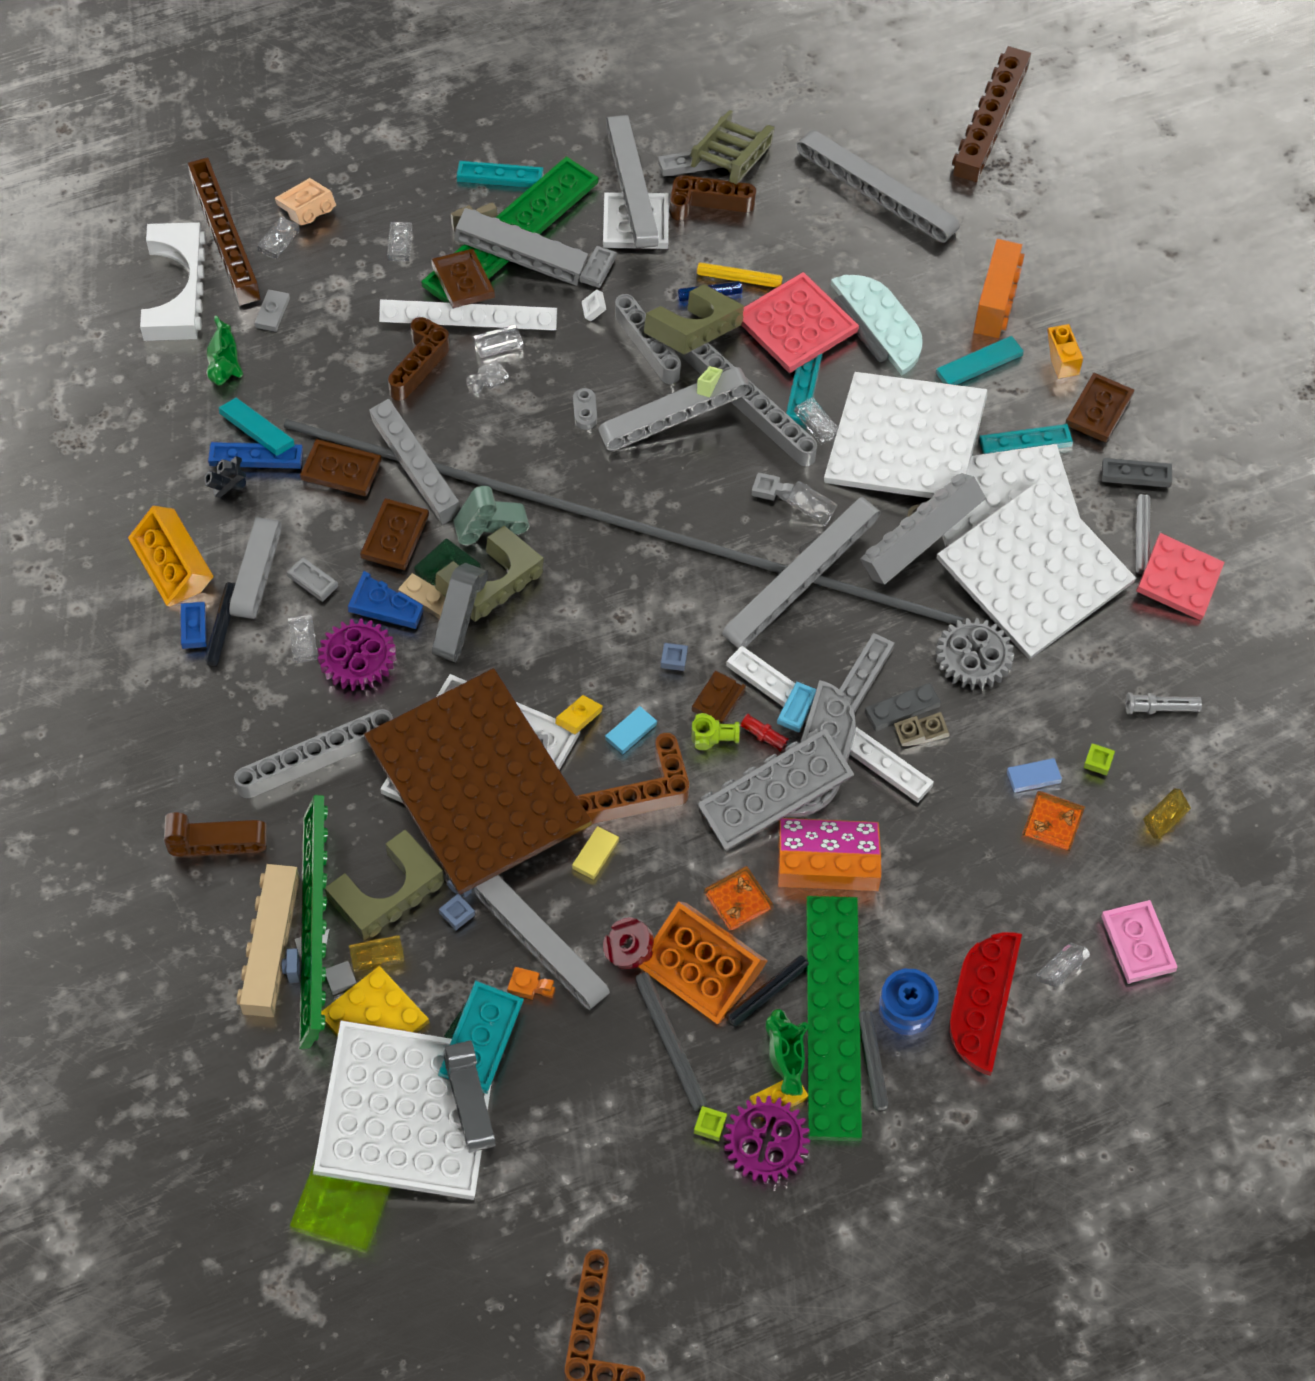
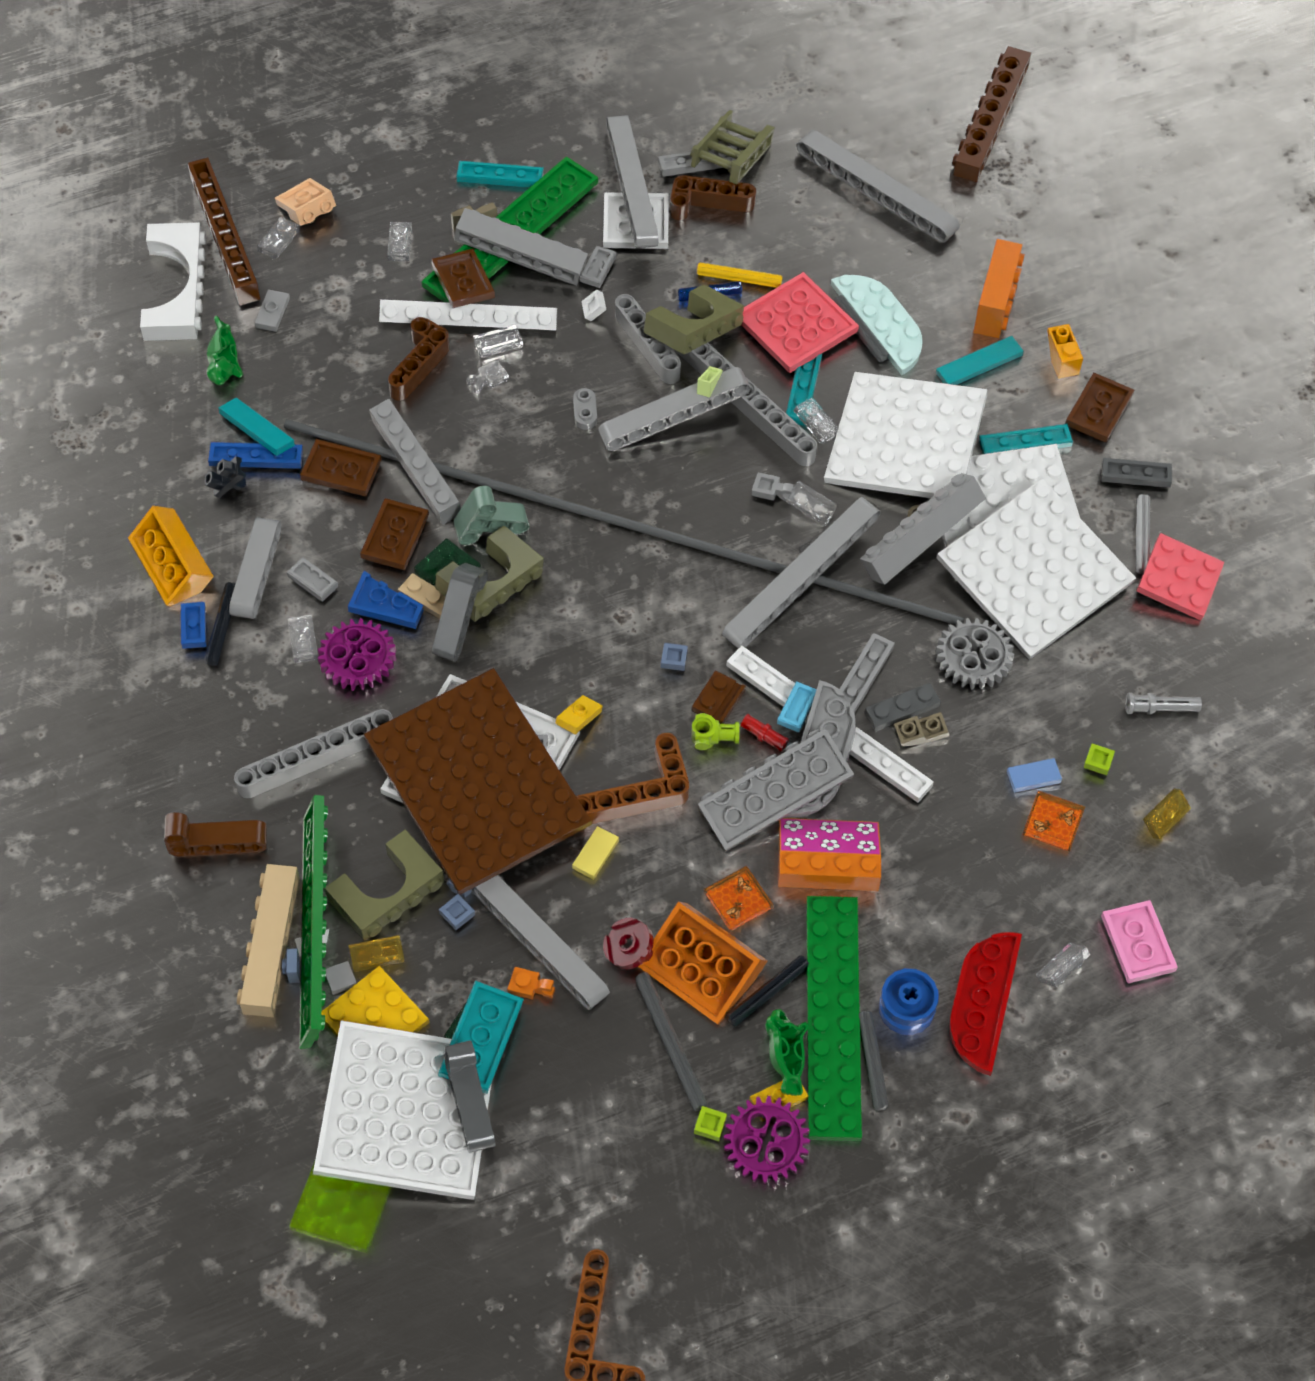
(631, 730): medium azure tile -> none

